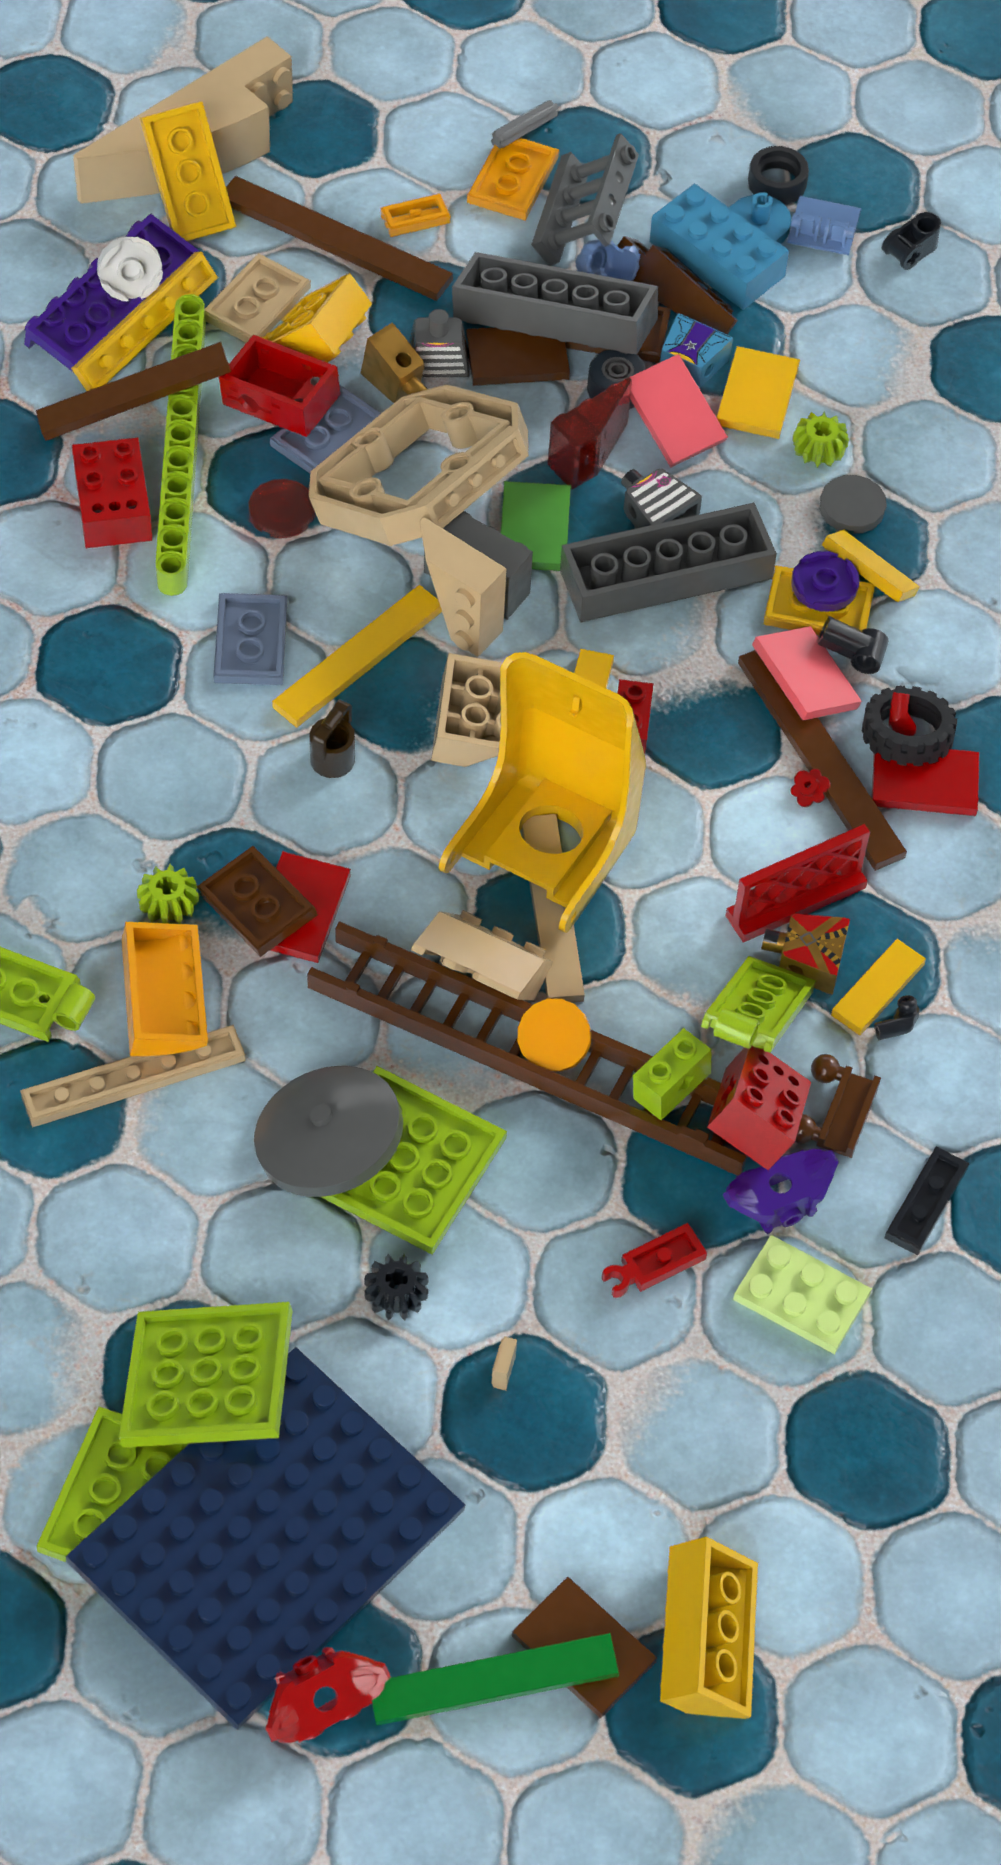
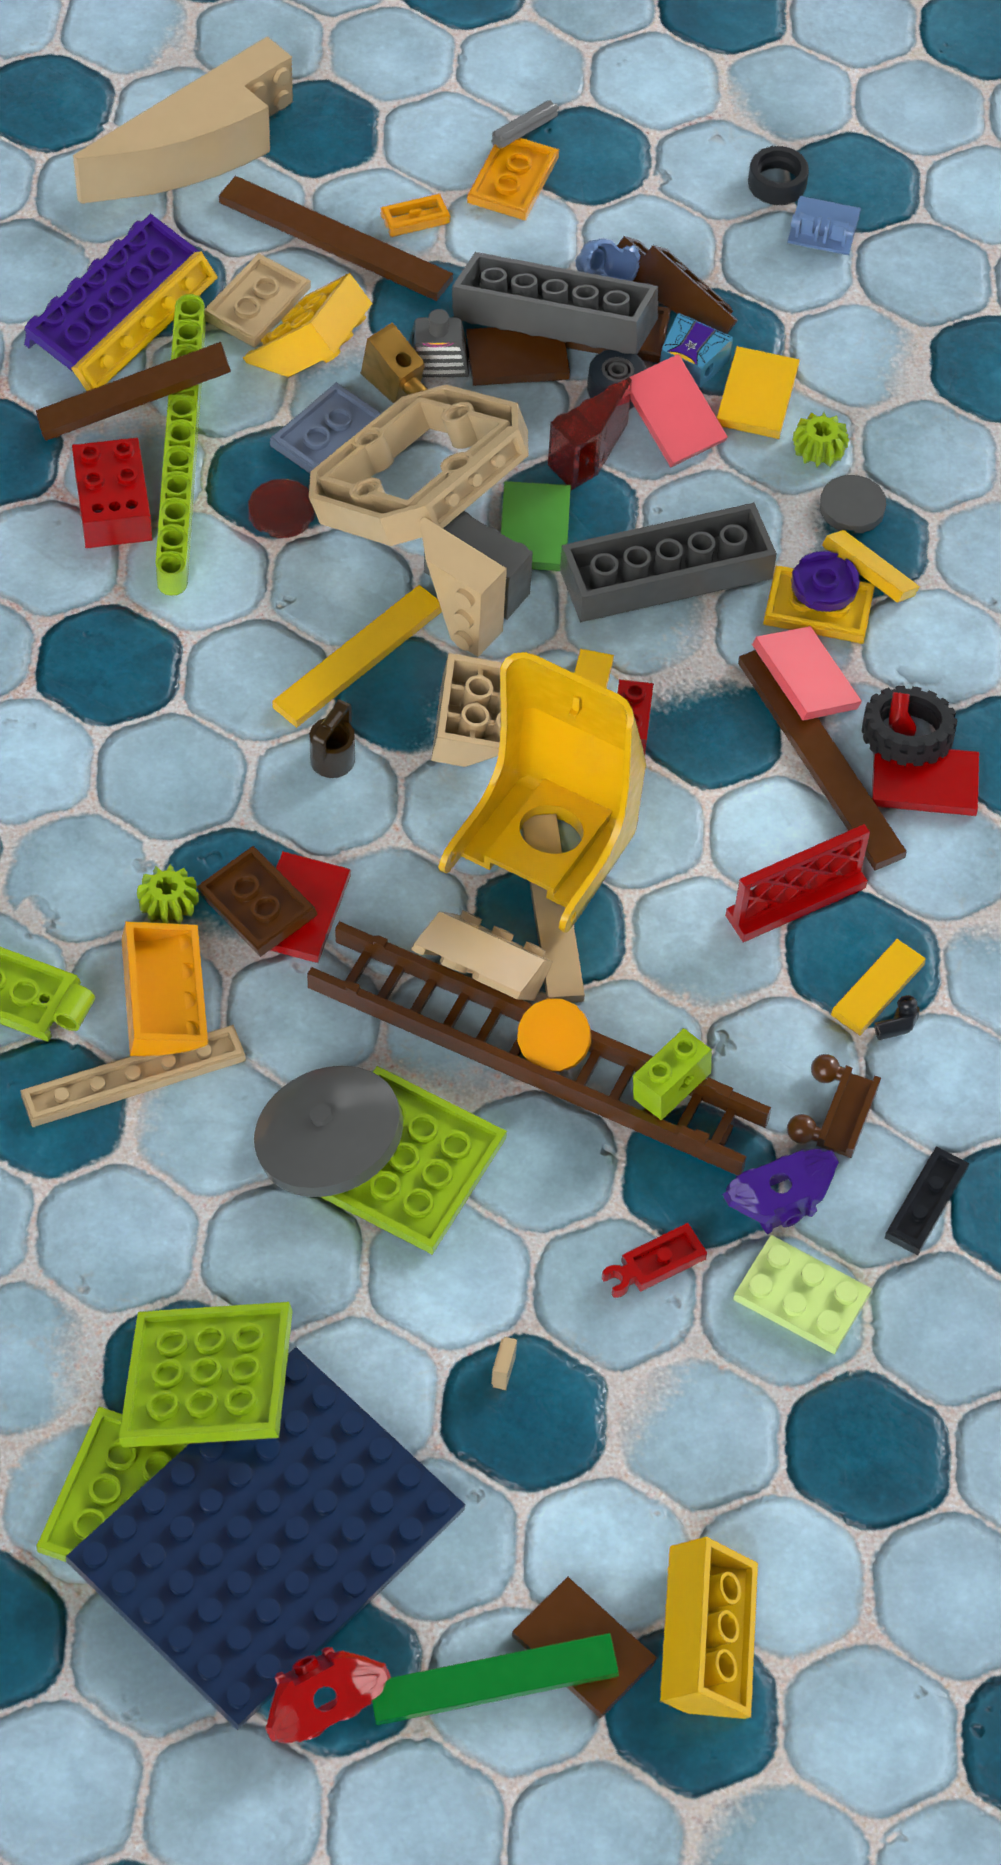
(129, 268): white tile -> none
(188, 171): yellow plate -> none
(250, 639): sand blue tile -> none
(280, 385): red piece -> none
(382, 1282): black gear -> none
(570, 186): dark grey fence -> none
(658, 498): dark grey torso -> none
(725, 246): dark azure brick -> none
(758, 1004): lime hinge -> none
(759, 1105): red piece -> none
(810, 947): torso -> none
(815, 793): red plant -> none
(863, 647): black piece -> none
(913, 239): black piece -> none

